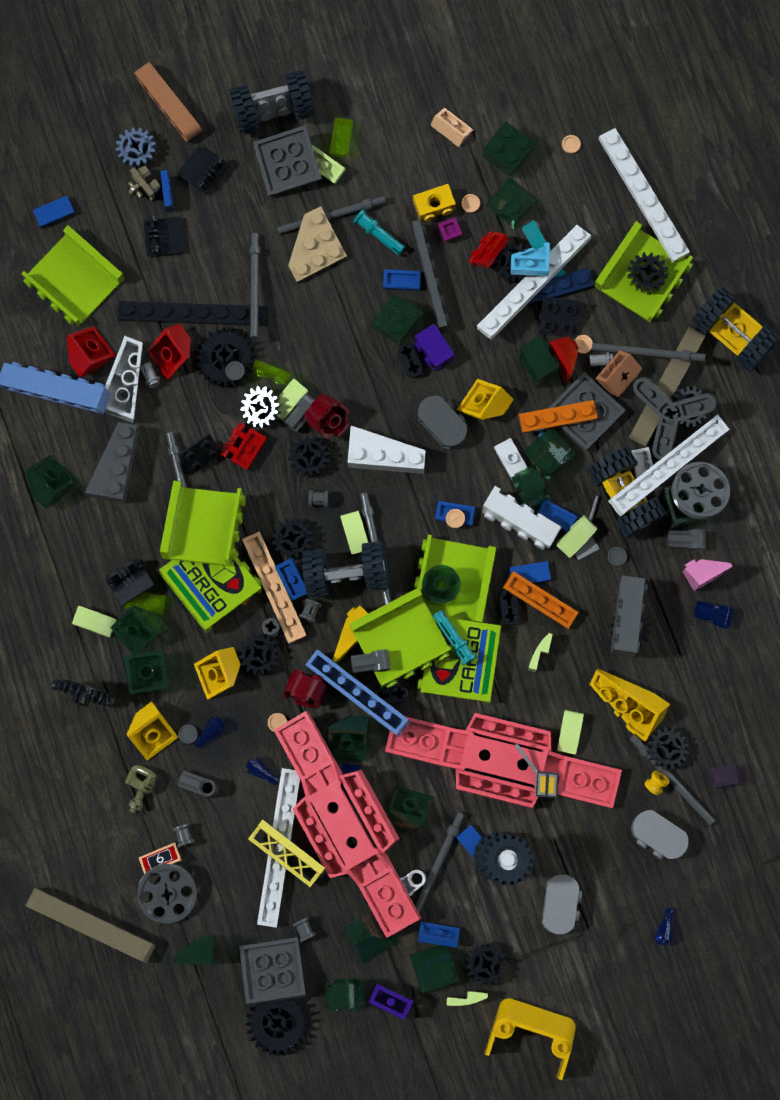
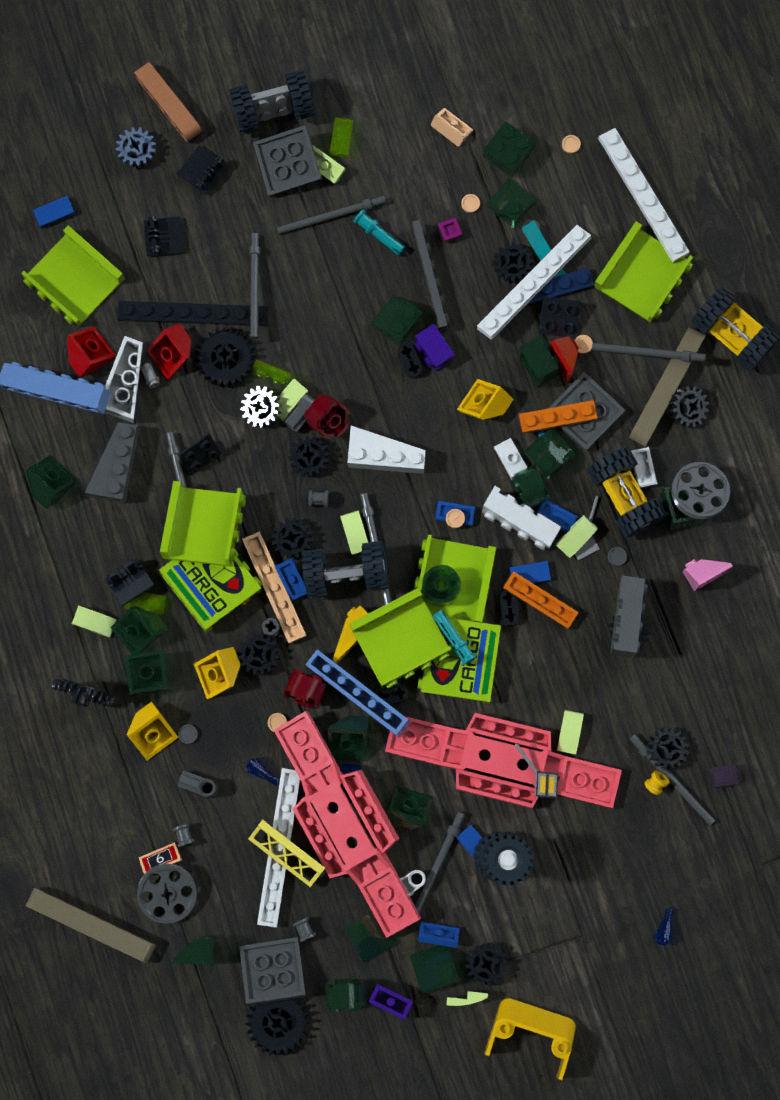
(142, 786): olive piece -> none
(149, 189): dark tan hips -> none
(167, 194): blue tile -> none
(213, 728): clear blue cone -> none
(235, 371): dark grey piece -> none
(248, 448): red plate -> none
(305, 614): dark grey bush -> none
(315, 246): tan plate -> none
(376, 661): dark grey piece -> none
(402, 280): blue tile -> none
(441, 195): yellow brick -> none
(442, 422): dark grey brick -> none
(488, 249): red plate -> none
(531, 261): medium azure wing -> none
(543, 648): yellowish green slope -> none
(561, 904): light grey brick -> none
(600, 360): light grey pin -> none
(619, 373): nougat brick -> none
(635, 705): yellow wedge -> none
(640, 271): black gear -> none
(659, 835): light grey brick -> none
(668, 426): dark grey piece -> none
(668, 465): white plate -> none
(692, 540): dark grey piece -> none
(718, 615): clear blue piece -> none

